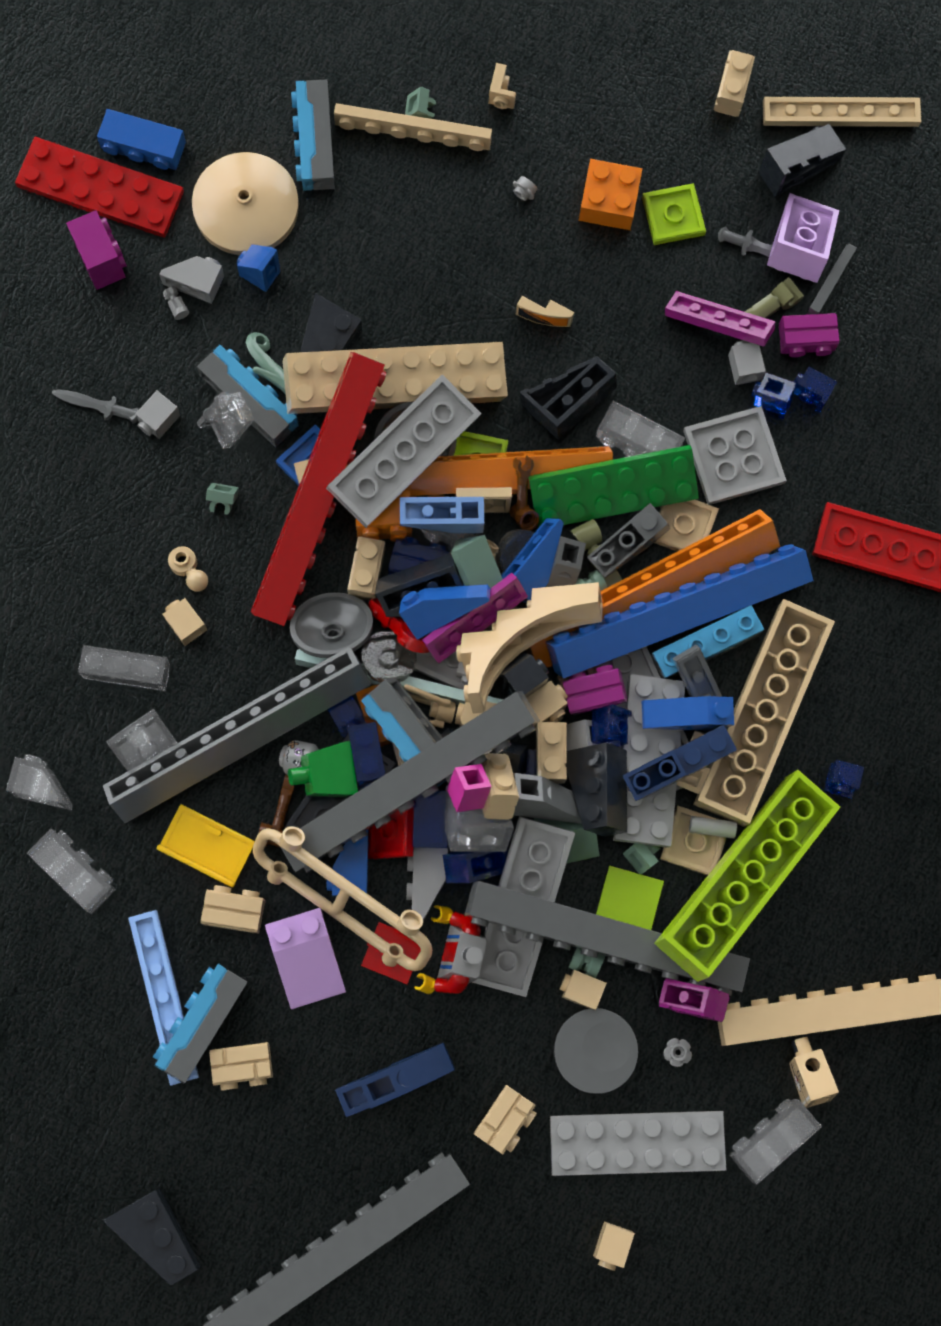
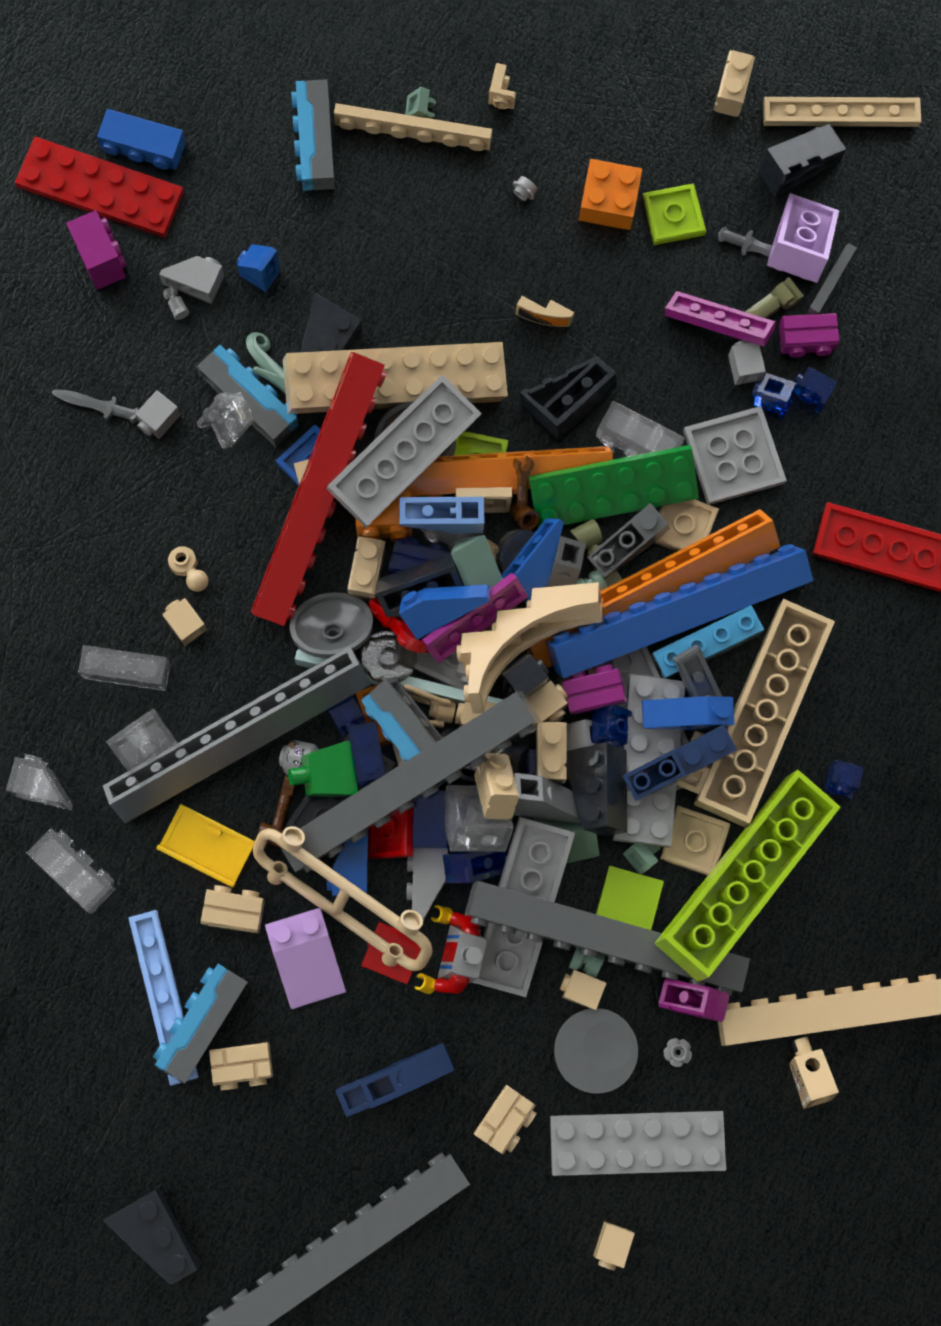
(221, 494): sand green tile -> none
(236, 223): tan dish -> none
(469, 787): dark pink brick -> none
(712, 827): light grey hinge -> none
(774, 1140): clear brick -> none

